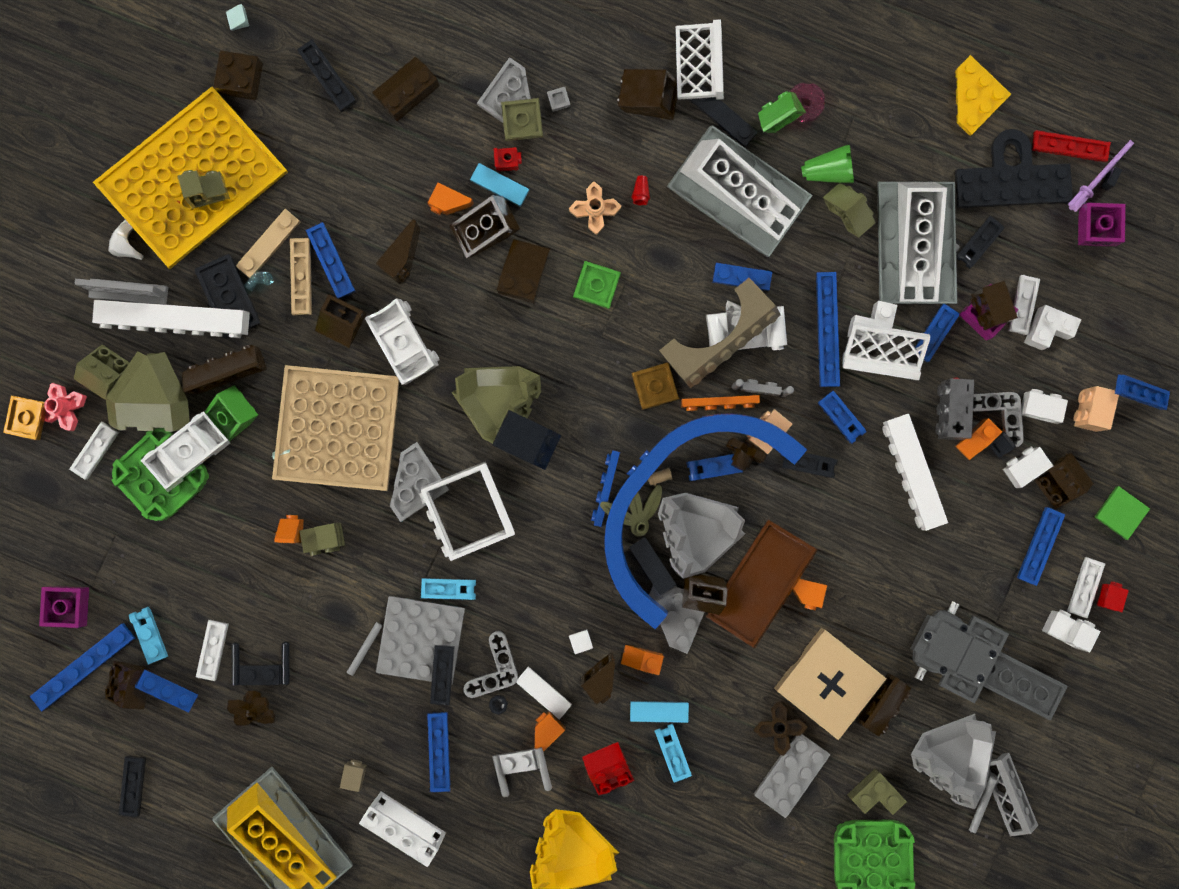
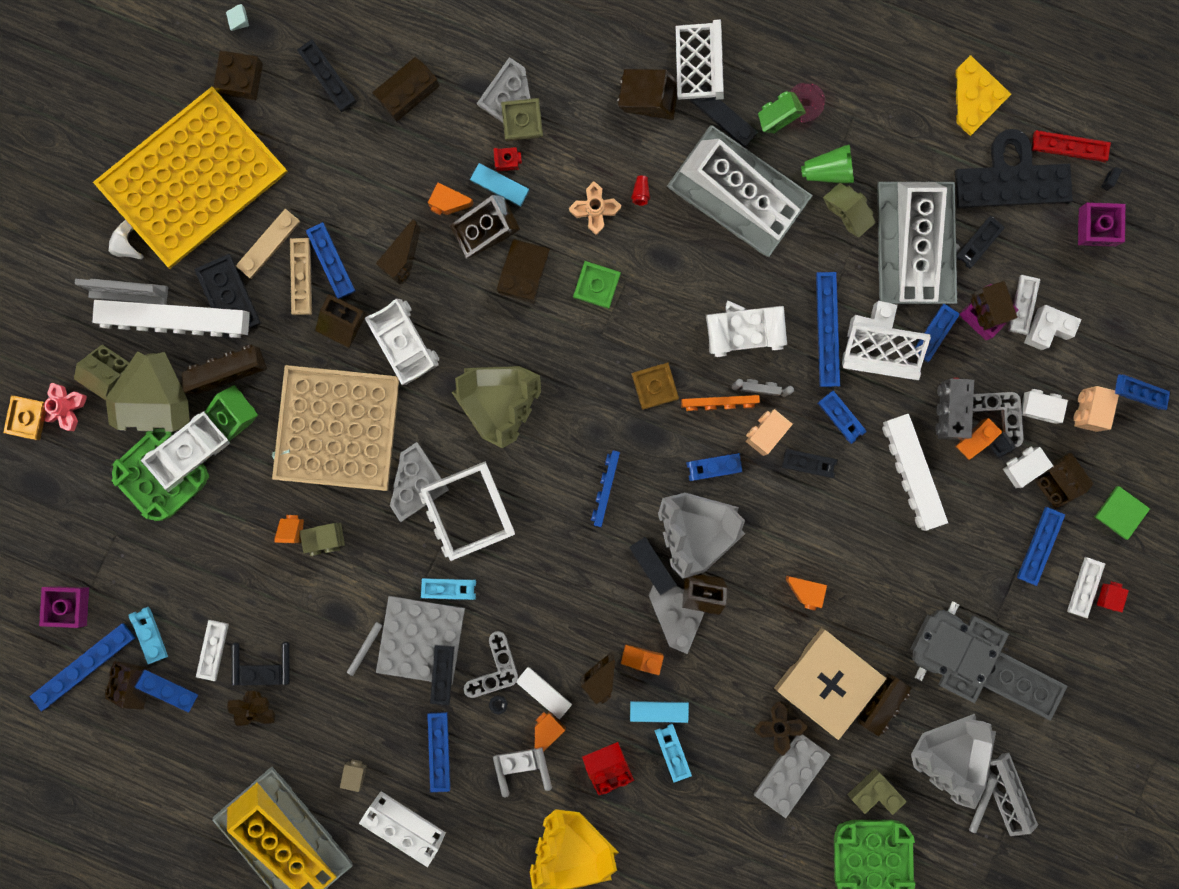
(94, 450): white tile -> none
(132, 786): black tile -> none
(202, 189): olive brick -> none
(259, 277): clear light blue arm -> none
(526, 440): black slope -> none
(558, 99): light grey tile -> none
(580, 641): white tile -> none
(620, 573): blue arch -> none
(637, 515): olive plant -> none
(660, 476): tan pin -> none
(696, 363): dark tan arch -> none
(736, 275): blue plate -> none
(744, 454): dark brown plant -> none
(763, 583): reddish brown tile -> none
(1076, 633): white brick -> none
(1086, 192): lavender piece -> none

